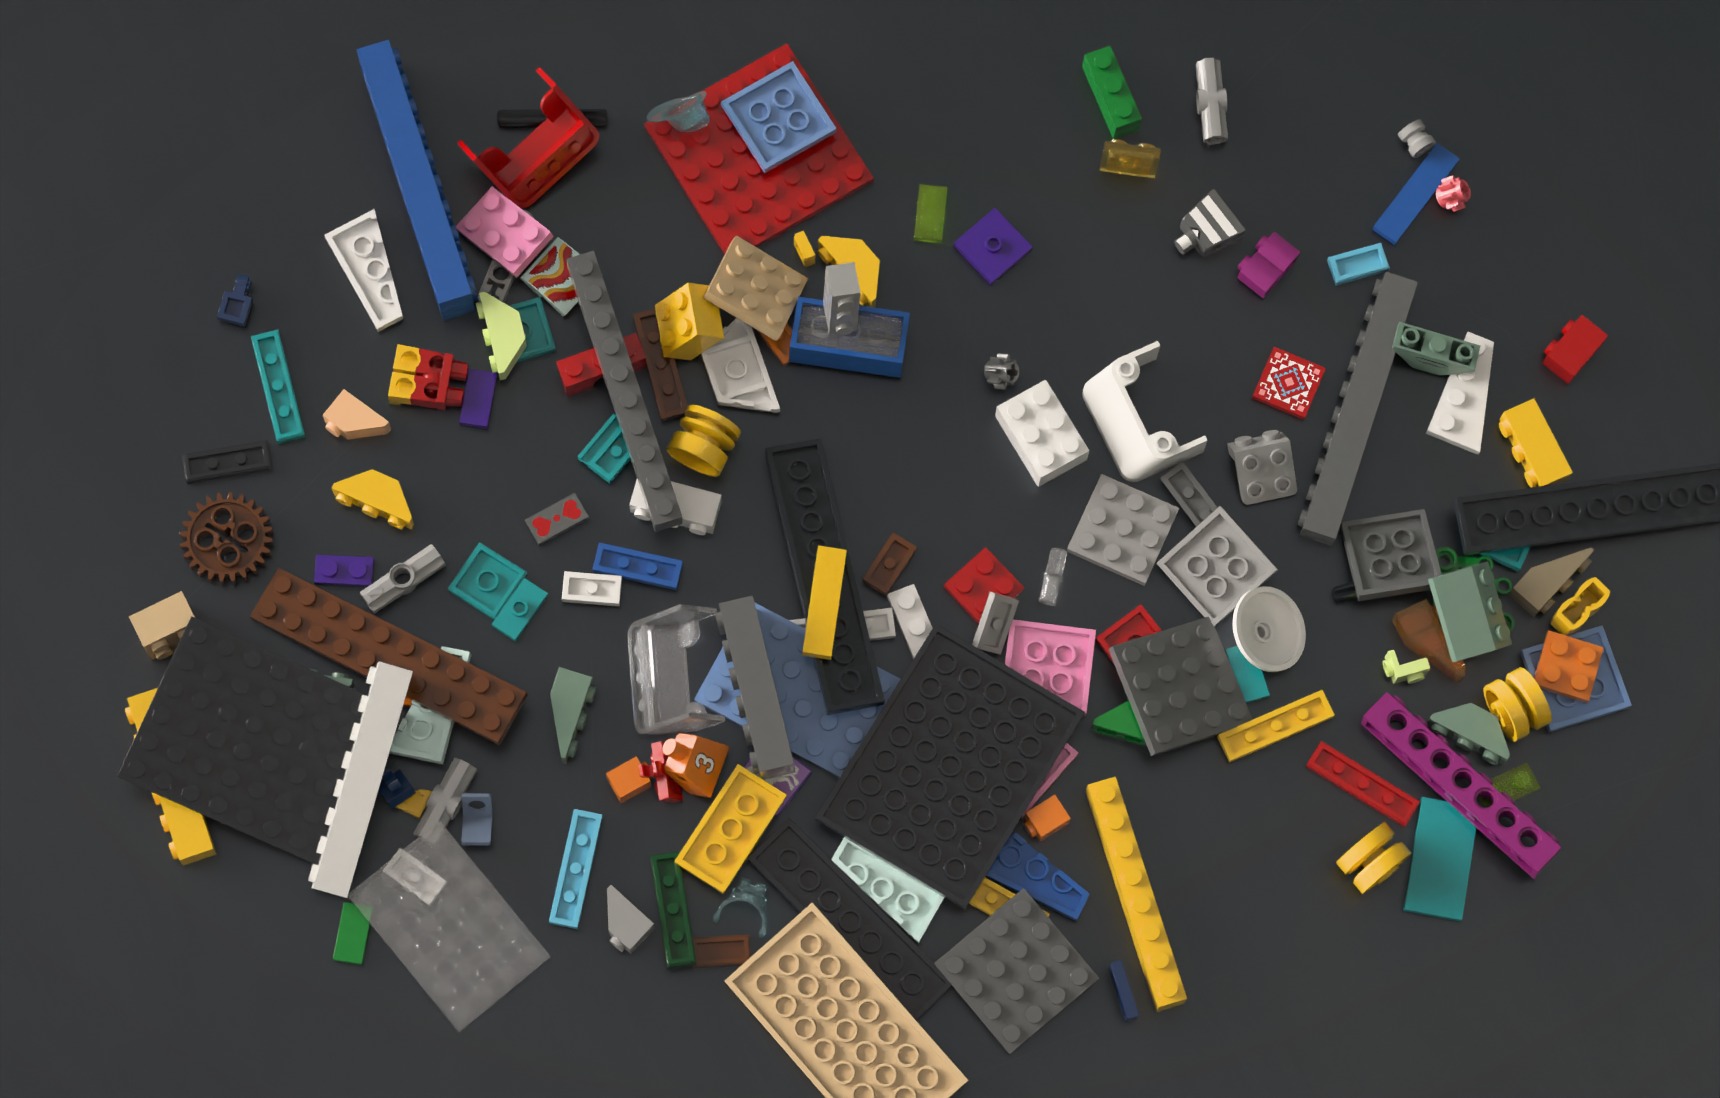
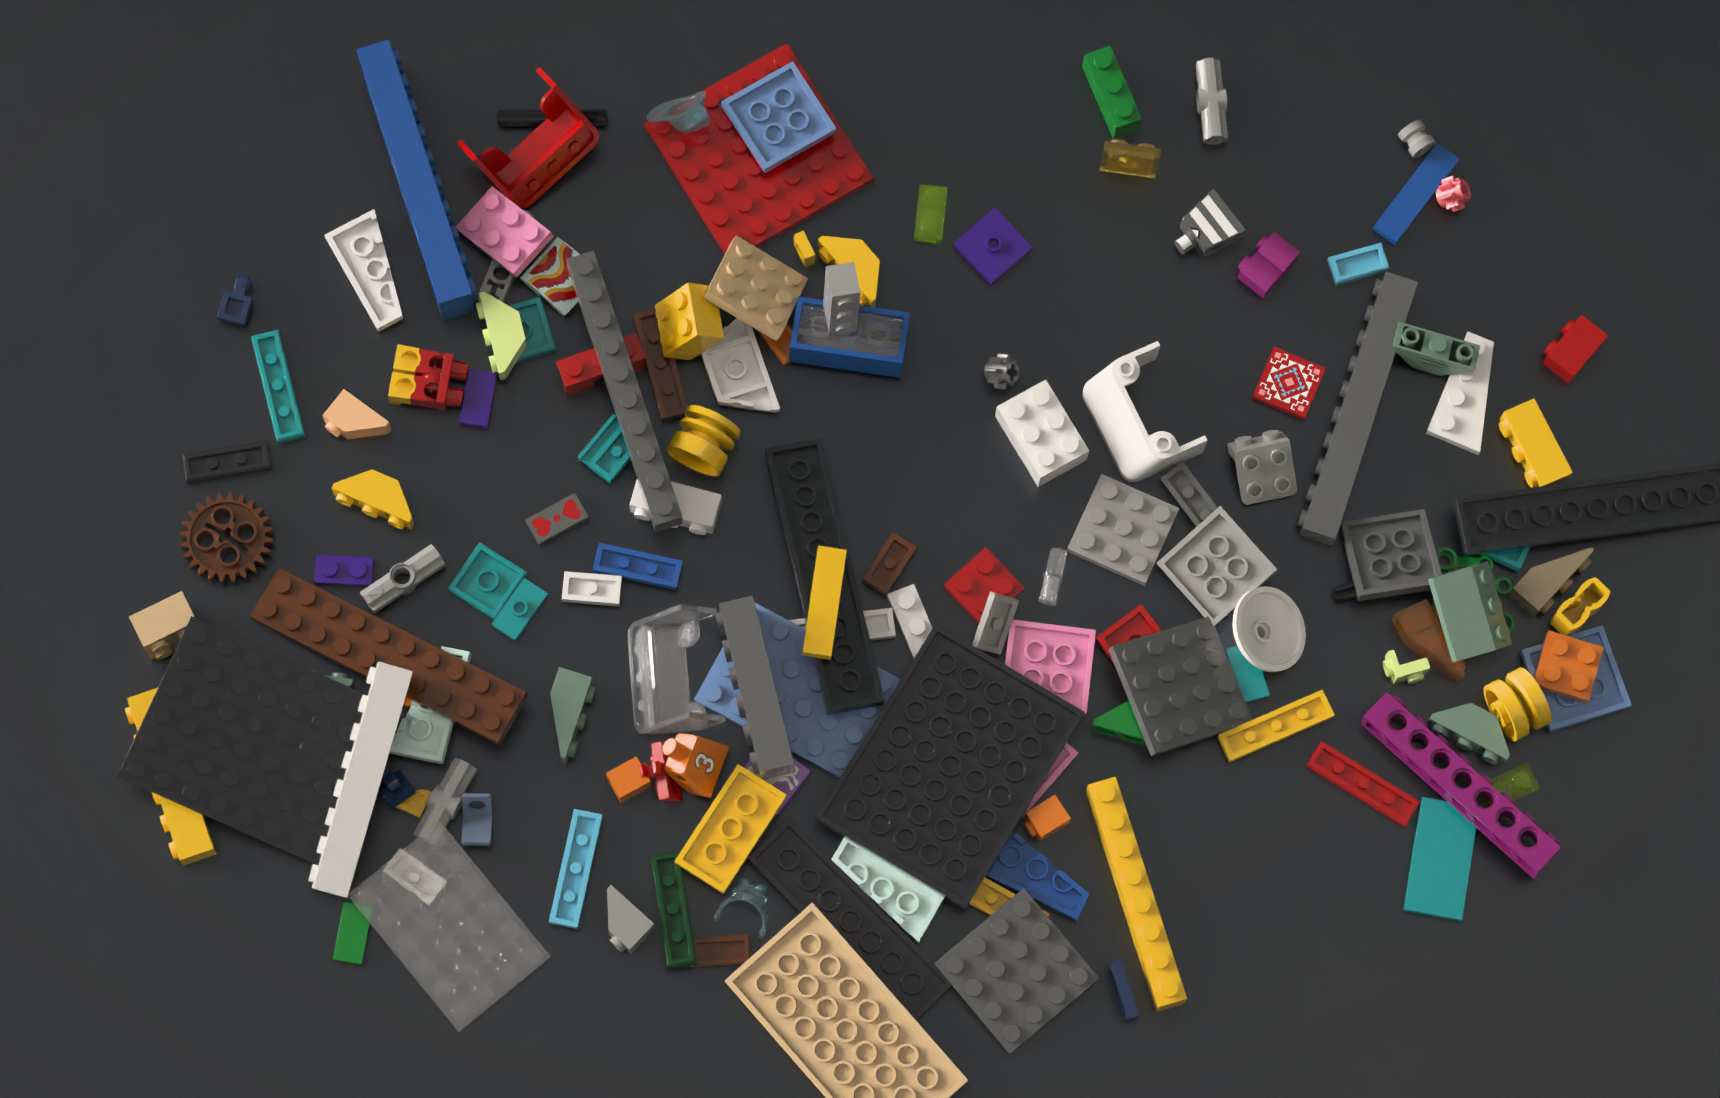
(1377, 861): yellow wheel -> none

